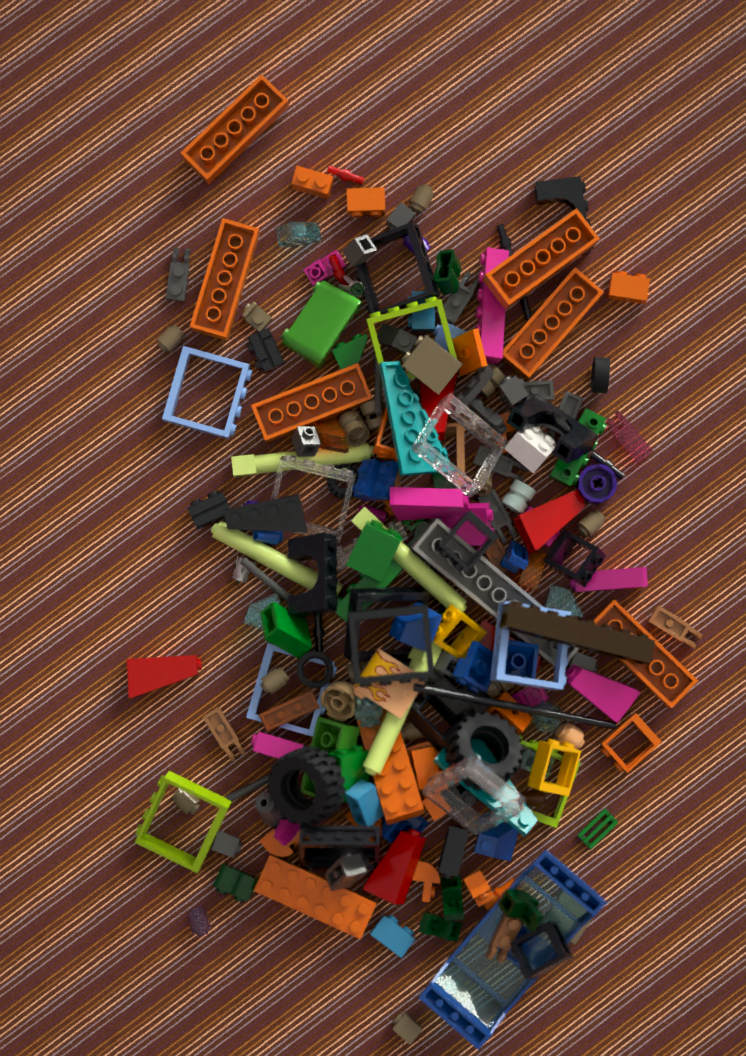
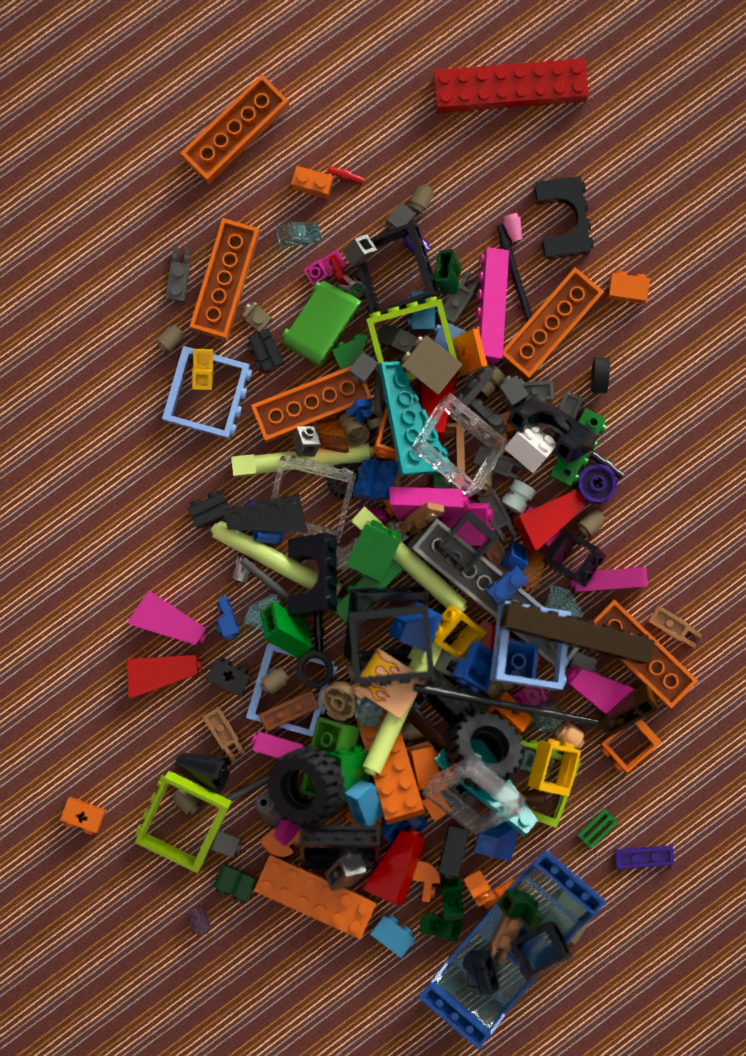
(75, 807): none -> orange brick
(162, 618): none -> dark pink slope
(202, 369): none -> yellow slope
(205, 769): none -> black cone
(217, 677): none -> black brick
(227, 624): none -> blue plate
(360, 409): none -> blue tile
(362, 368): none -> dark grey brick
(366, 202): orange brick -> none
(406, 1027): dark tan brick -> none
(421, 517): none -> medium nougat hinge
(481, 972): none -> black brick
(506, 585): none -> blue brick
(511, 85): none -> red brick
(513, 226): none -> bright pink cone
(540, 259): orange brick -> none
(629, 710): none -> dark brown slope
(630, 438): clear pink hinge -> none
(644, 857): none -> dark purple tile

